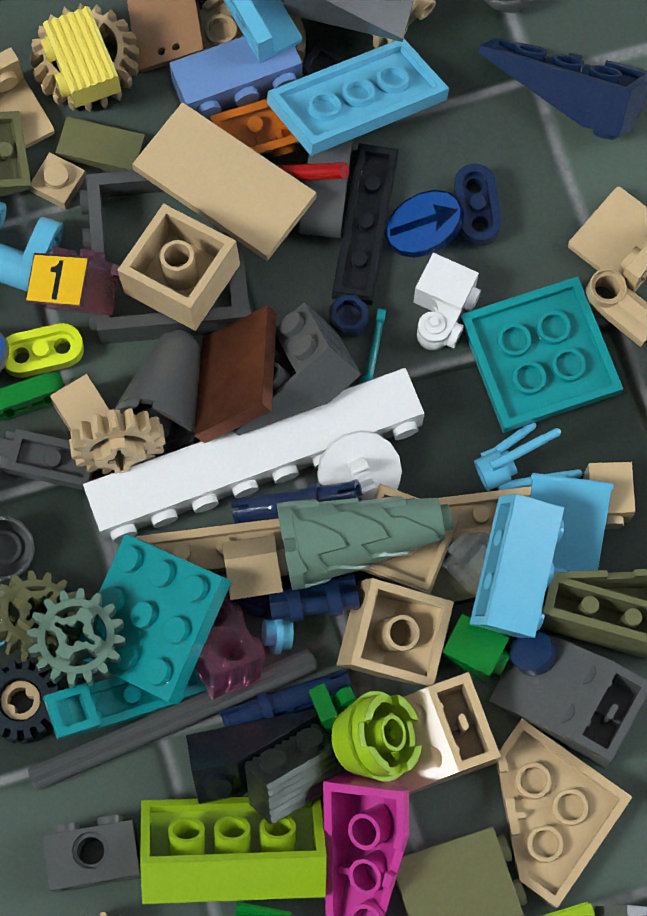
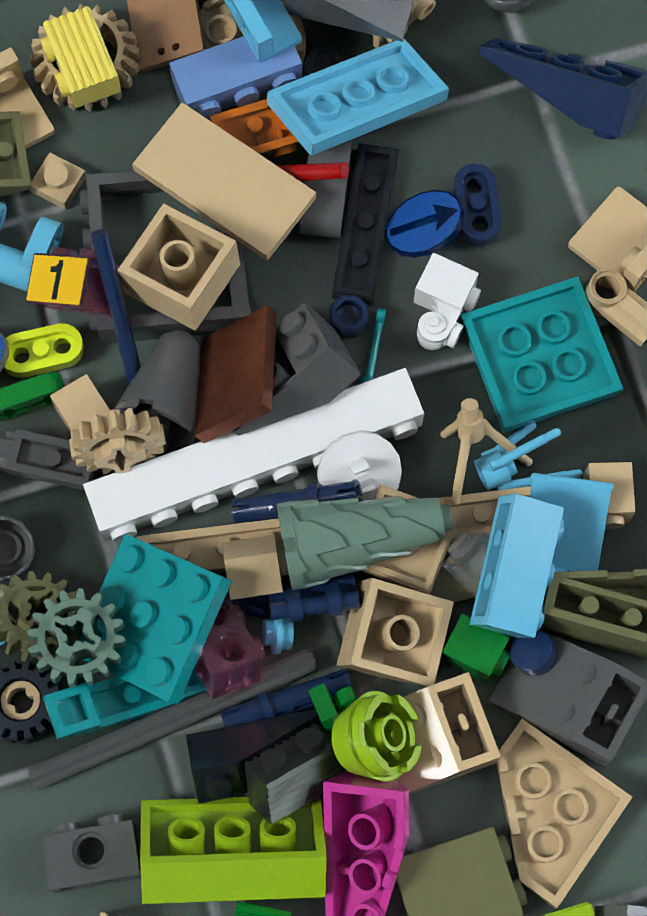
(99, 145): olive tile -> none
(116, 302): none -> dark blue bar
(471, 430): none -> tan plant

